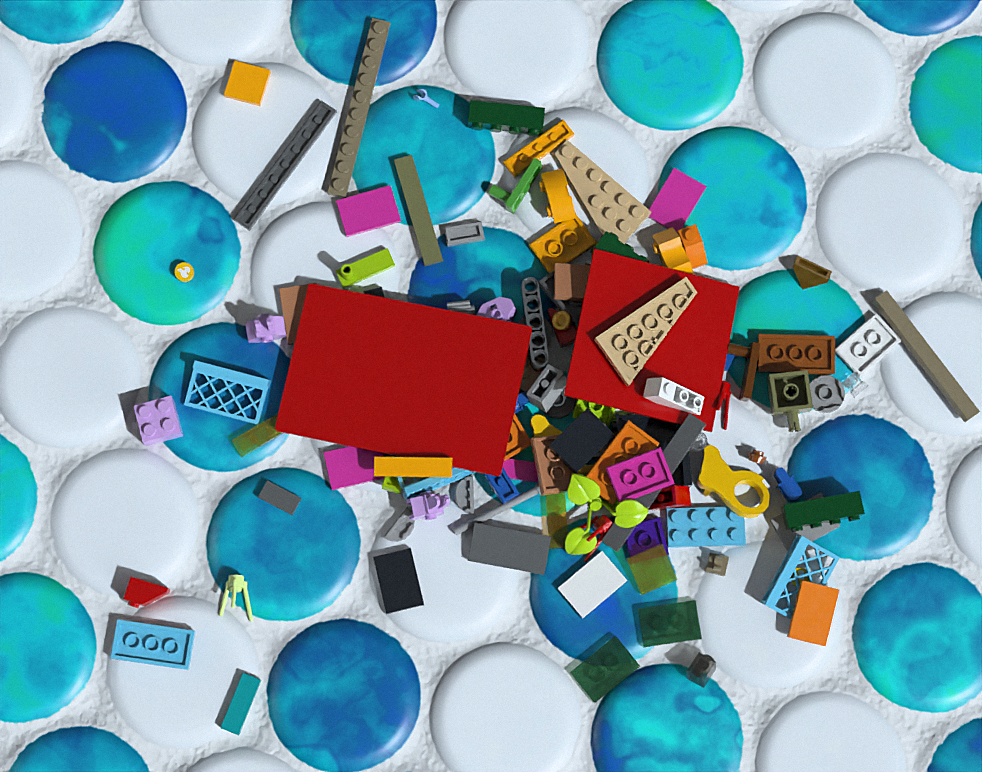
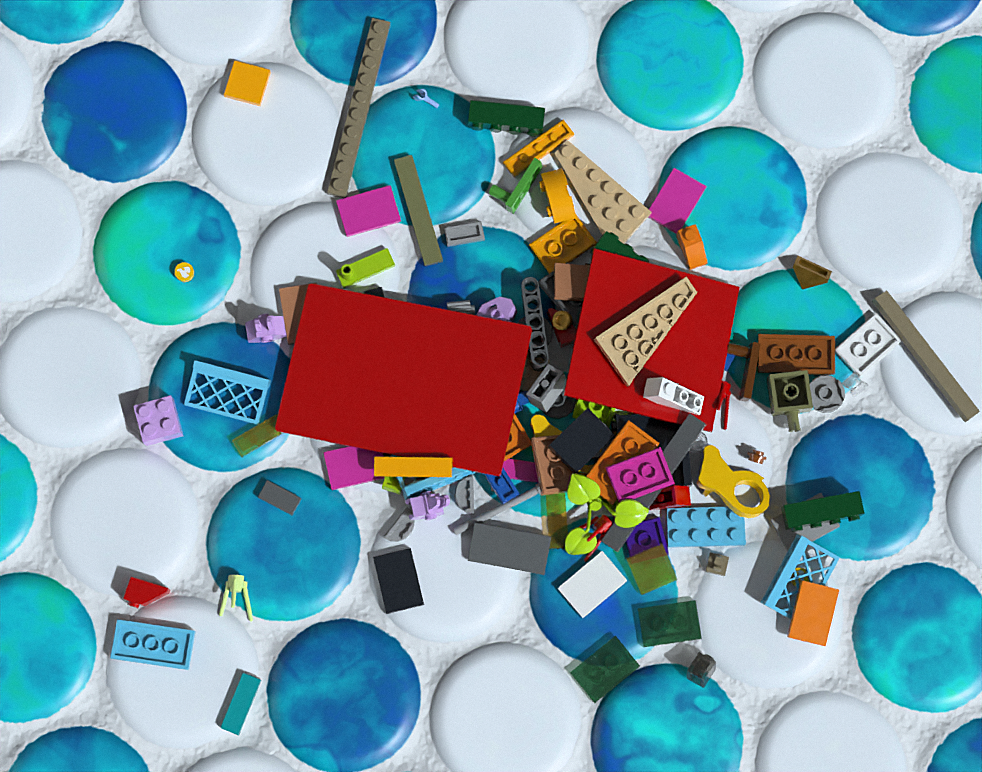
(285, 165): dark grey tile -> none
(670, 251): light orange brick -> none
(787, 485): blue arm -> none

